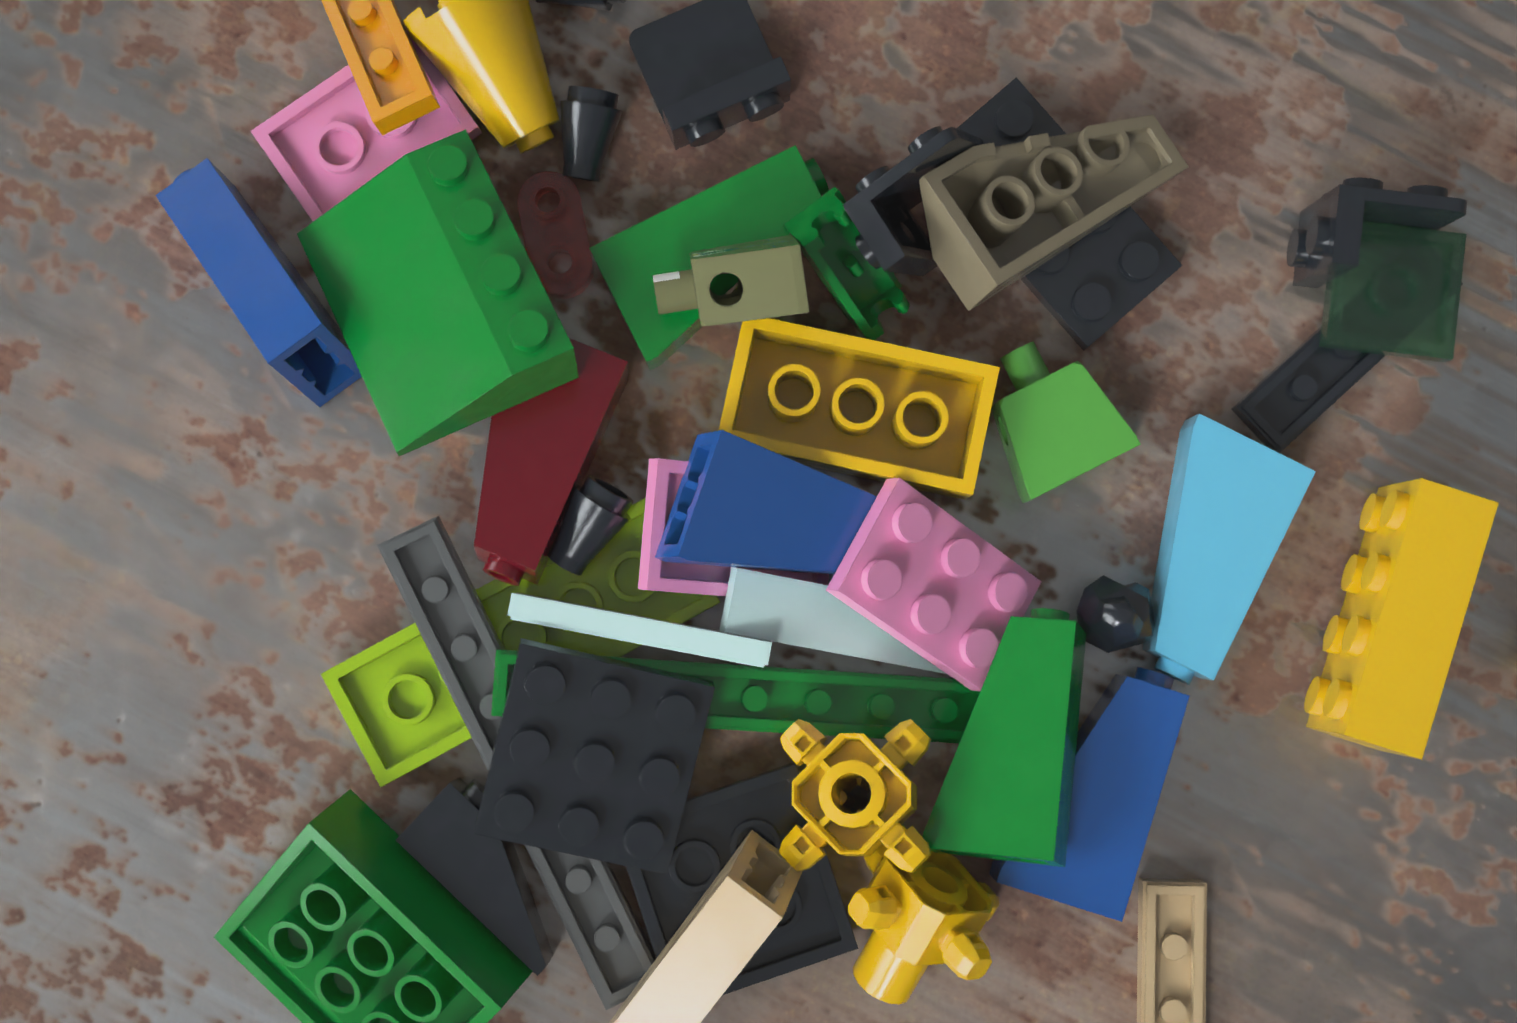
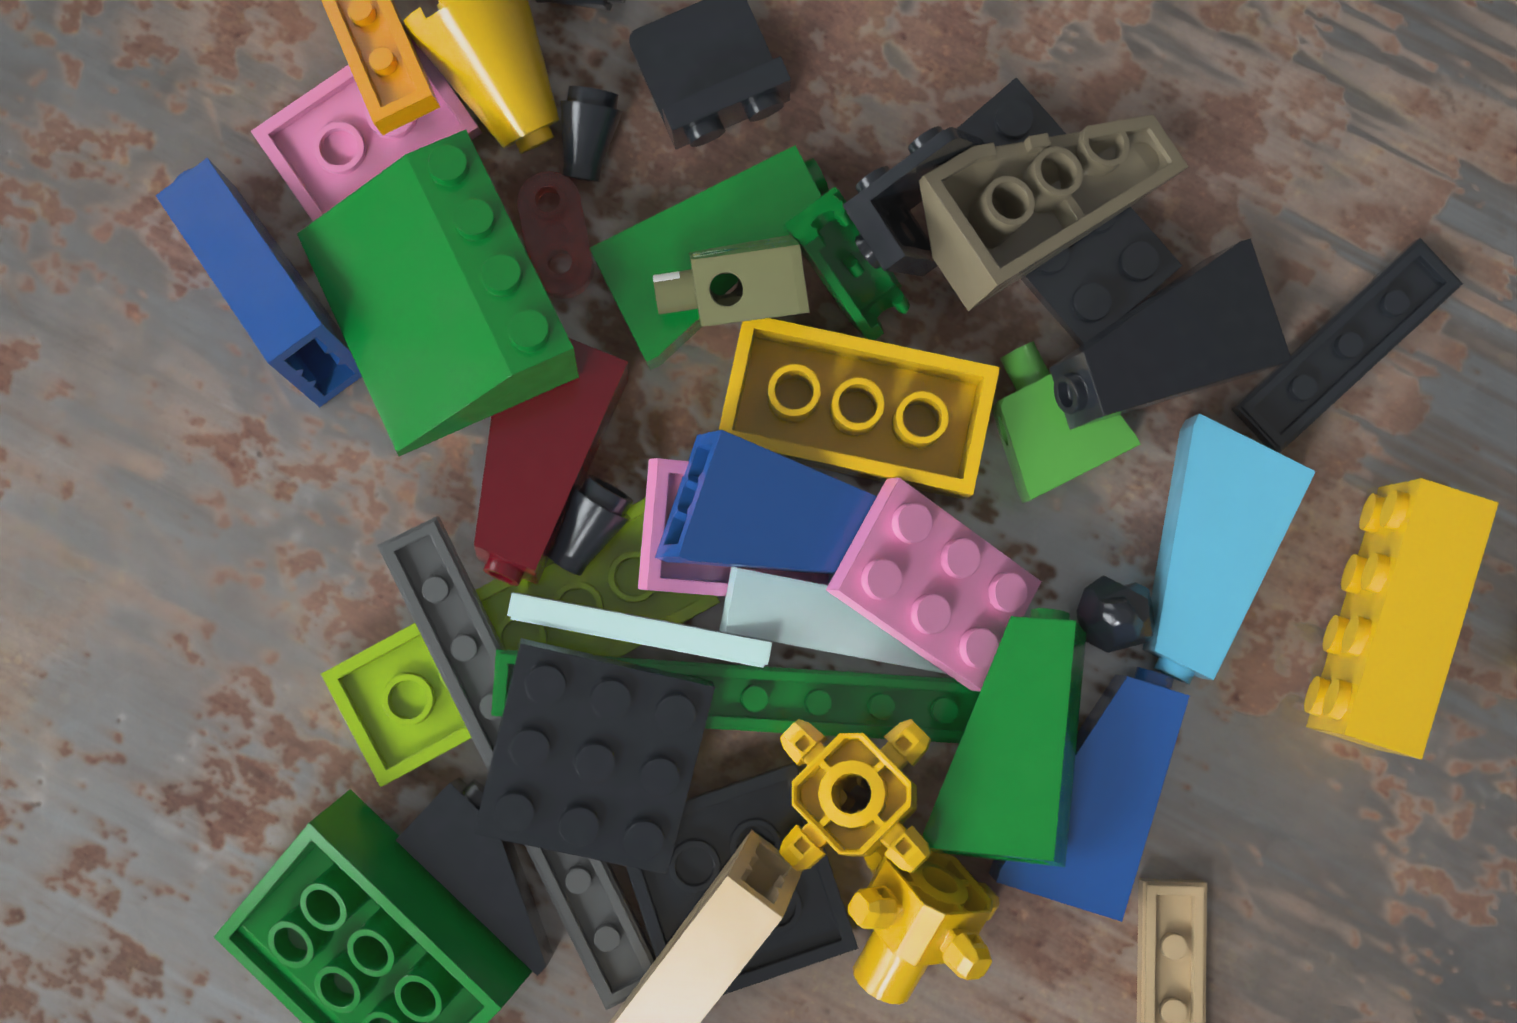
(1182, 340): none -> black slope
(1332, 226): black bracket -> none
(1399, 295): clear green tile -> none

